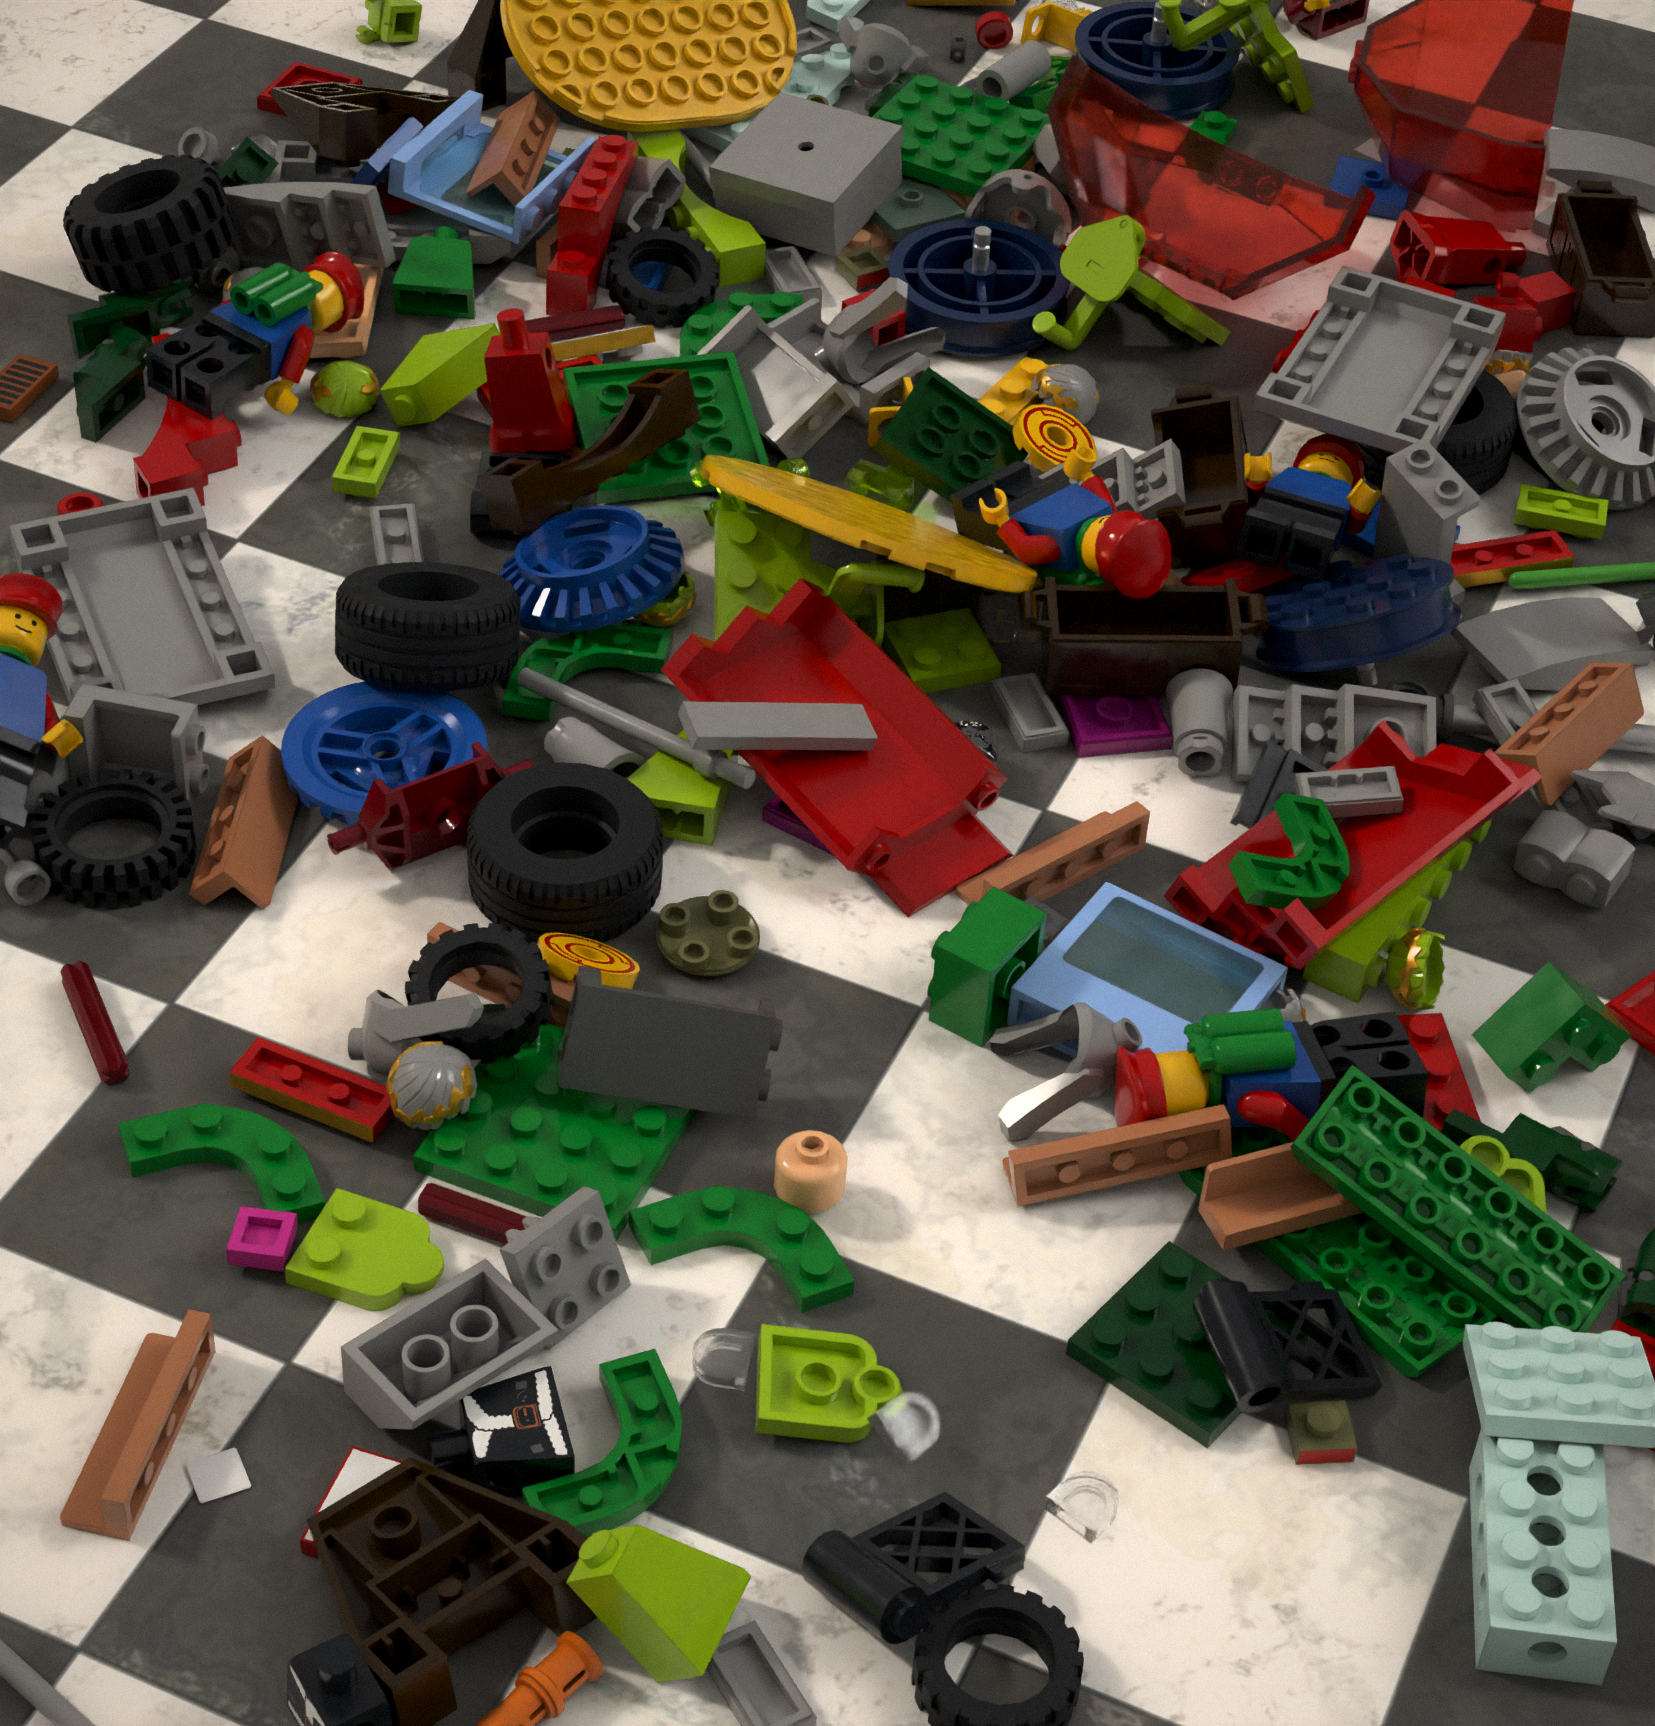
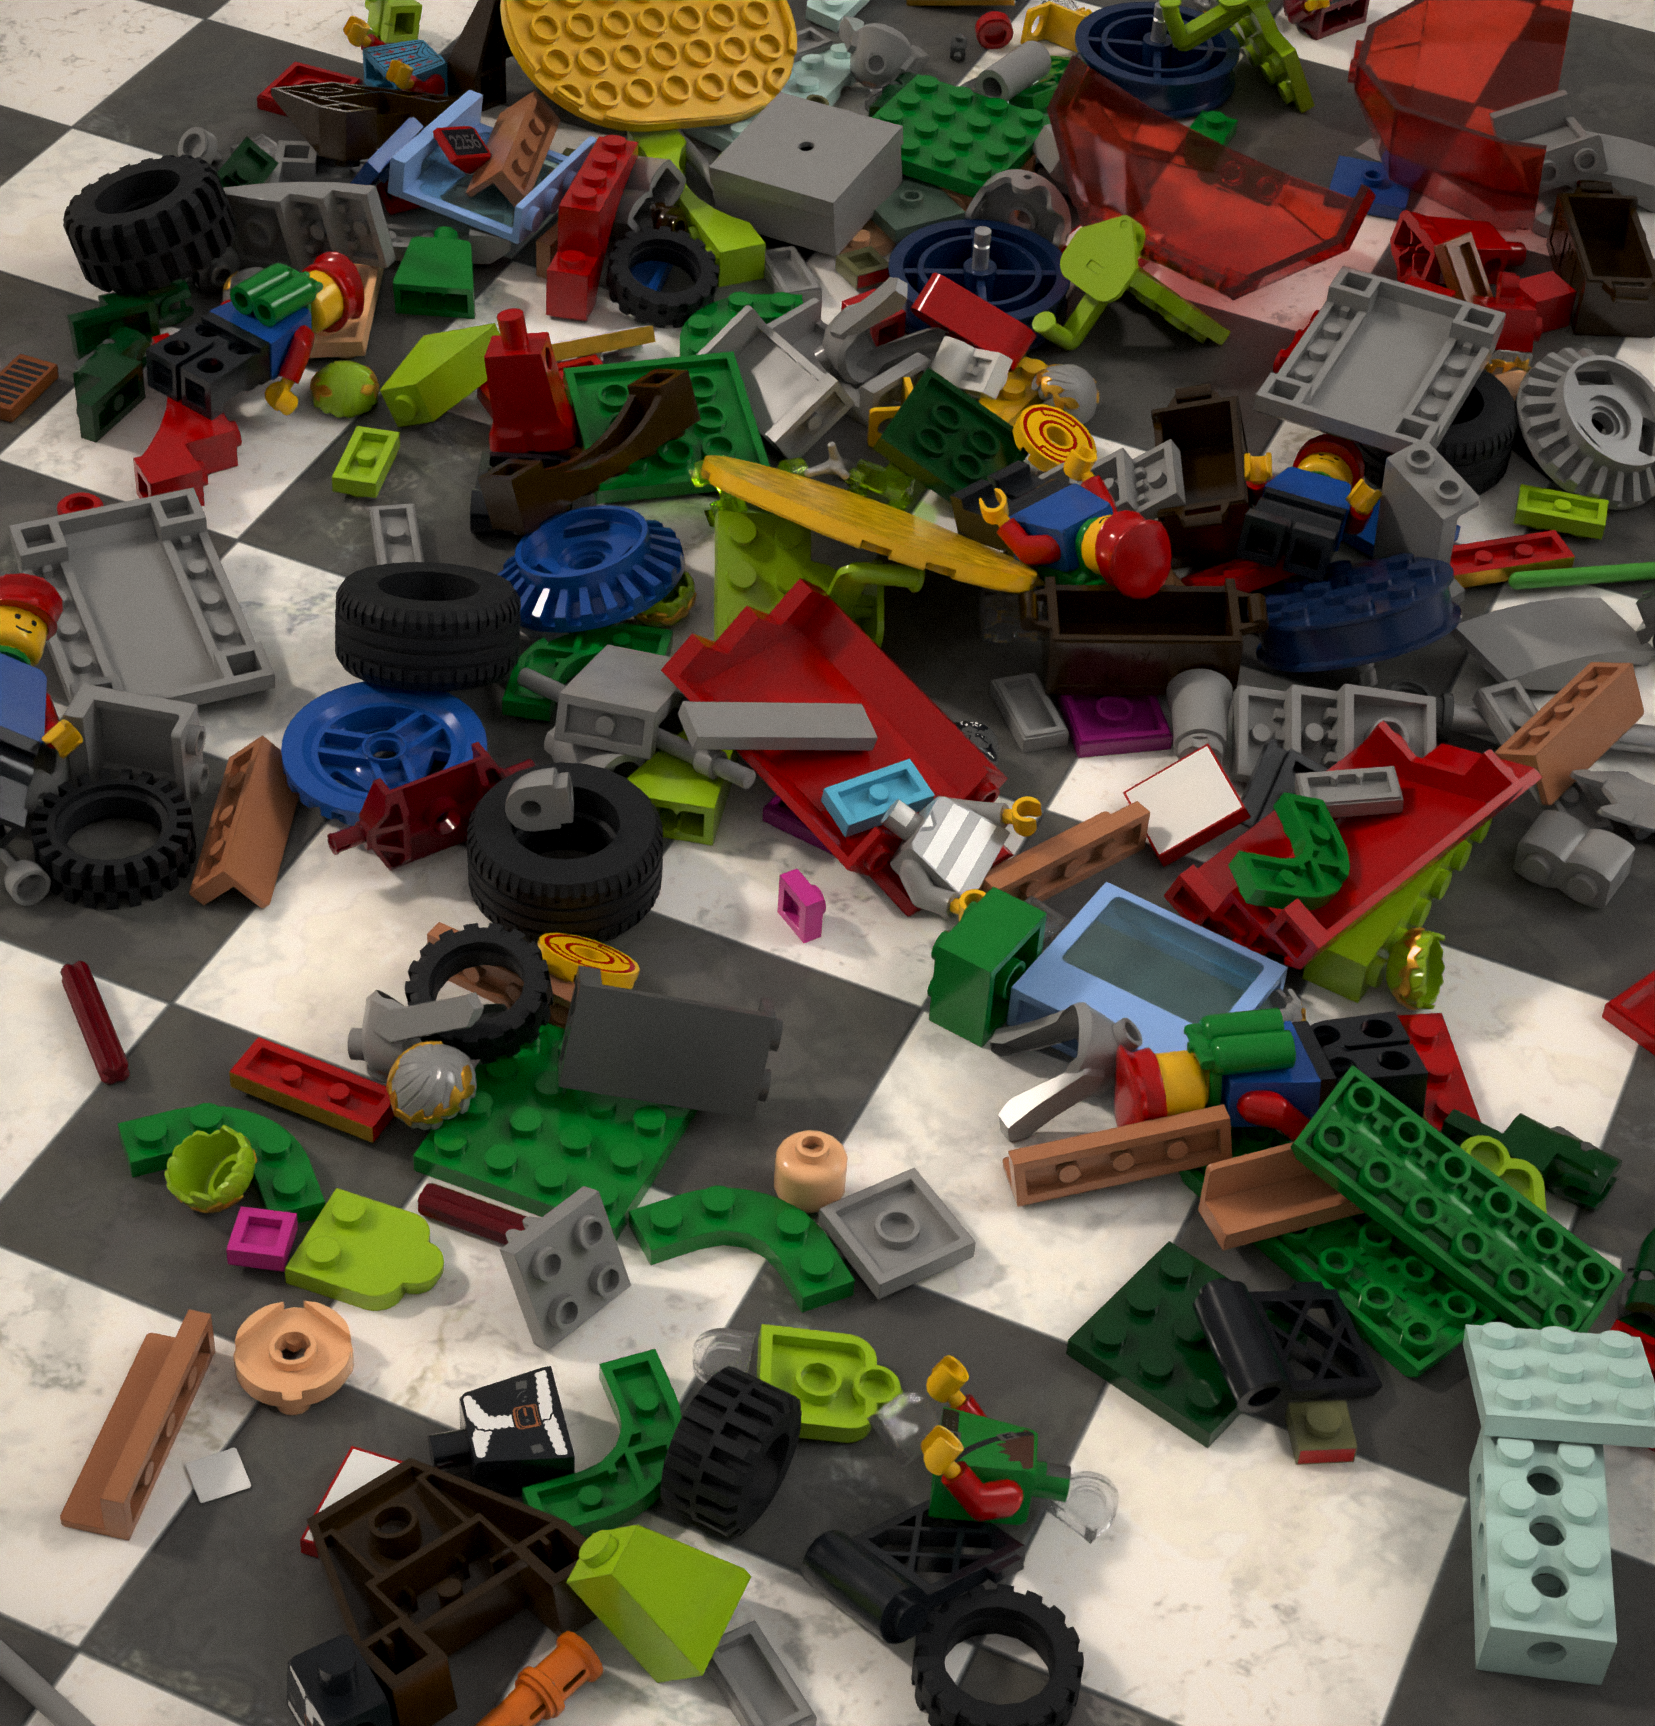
(211, 1169): none -> lime hair
(297, 1382): none -> light nougat plate
(398, 65): none -> torso
(442, 1348): light grey slope -> none
(462, 147): none -> slope
(541, 800): none -> light grey piece
(579, 323): dark red axle -> none
(617, 702): none -> light grey panel
(668, 216): none -> dark brown plate
(708, 934): olive dish -> none
(731, 1451): none -> black tyre
(801, 905): none -> dark pink plate
(834, 465): none -> light grey bar
(864, 800): none -> medium azure plate
(896, 1233): none -> light grey plate
(941, 650): lime plate -> none
(953, 847): none -> light grey torso
(971, 319): none -> red beam
(971, 369): none -> white plate
(982, 1464): none -> torso
(1188, 804): none -> white tile
(1463, 267): none -> dark orange tile
(1546, 1025): green brick -> none
(1550, 122): none -> light grey panel

